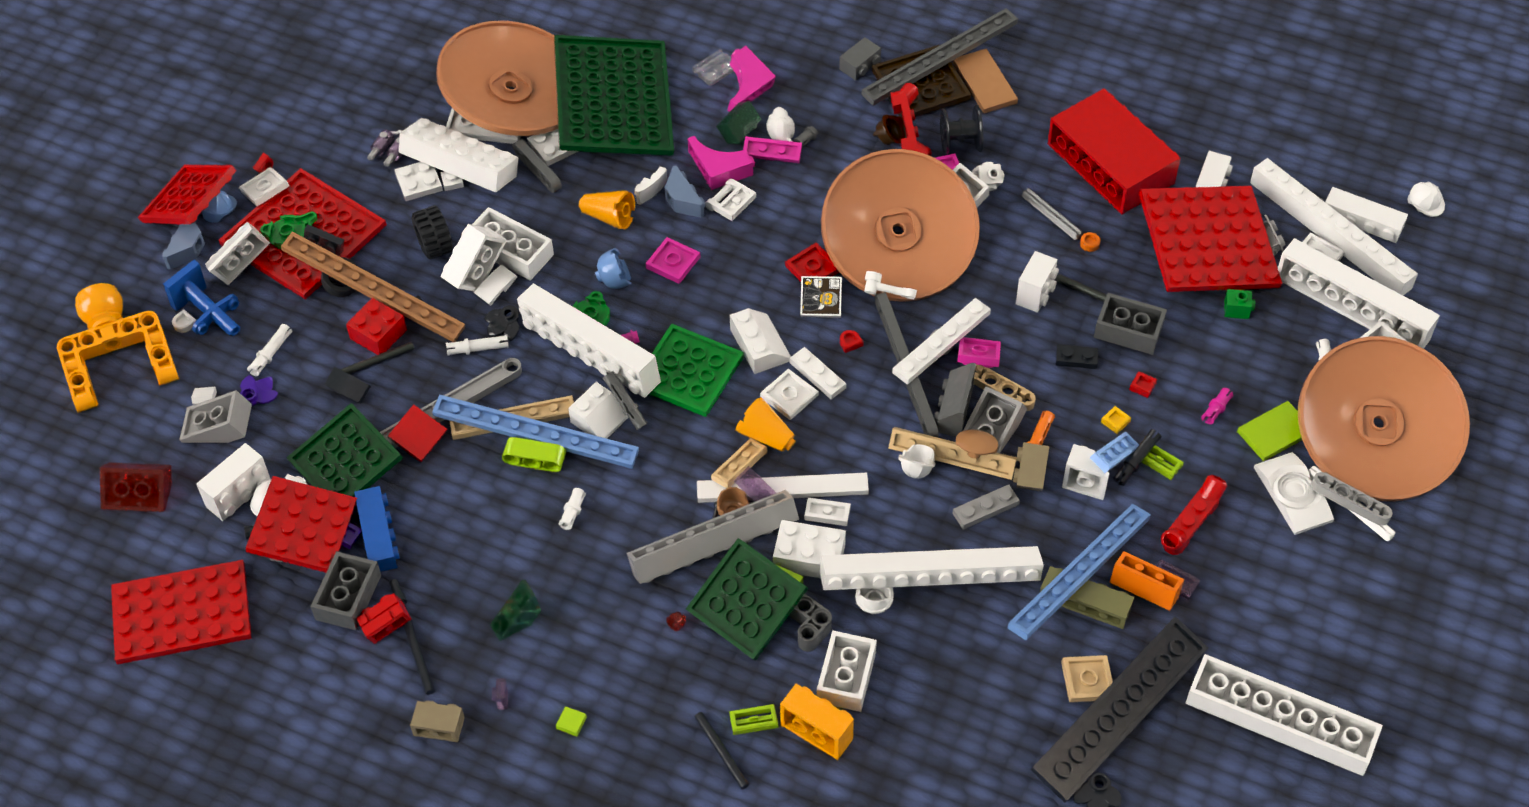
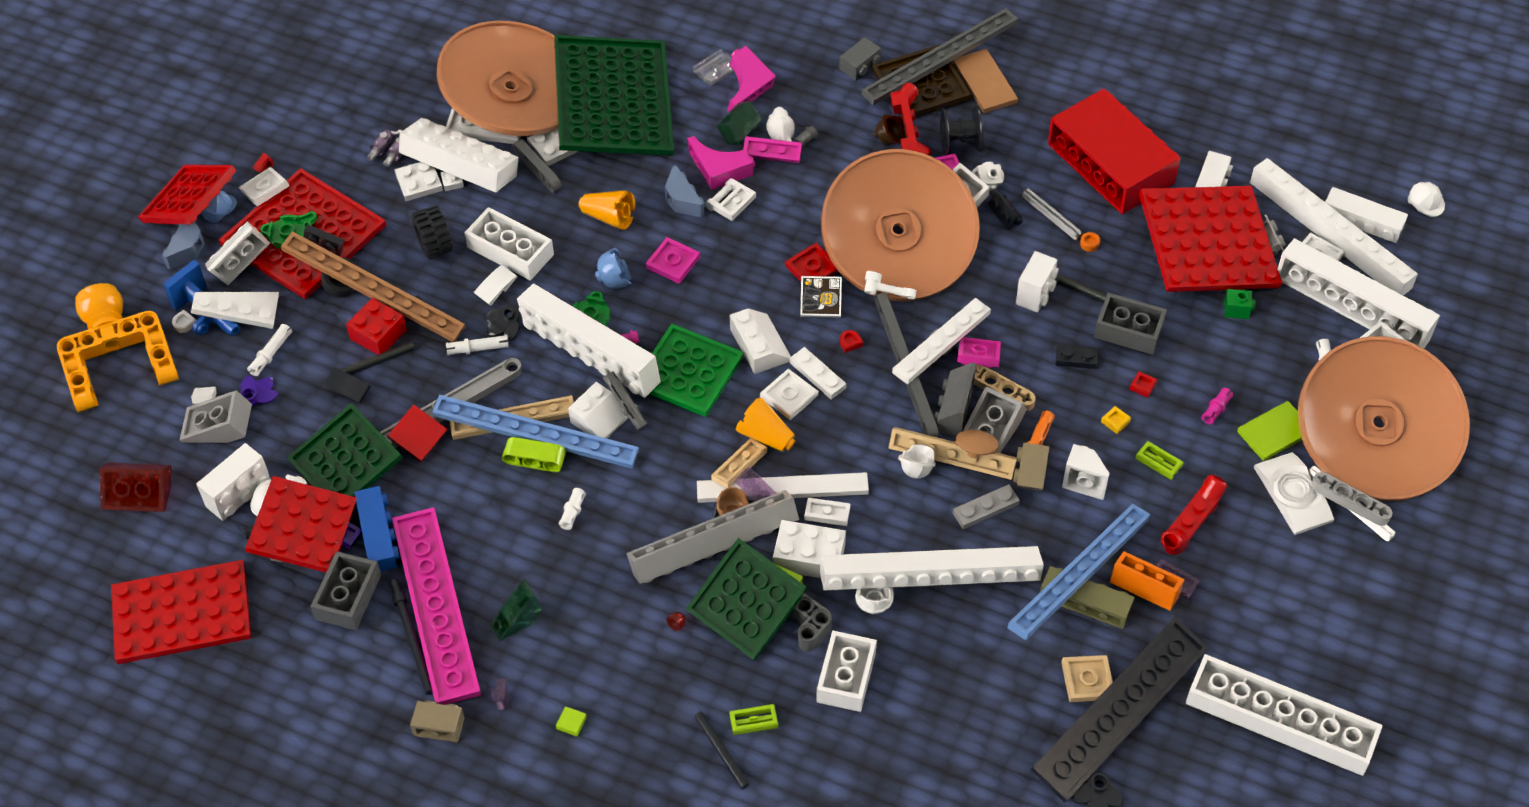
(240, 307): none -> white wing
(383, 618): red brick -> none
(436, 607): none -> dark pink plate
(473, 257): white brick -> none
(650, 187): white slope -> none
(817, 721): light orange brick -> none
(1004, 211): none -> black hinge
(1114, 452): light blue tile -> none
(1132, 463): black pin -> none

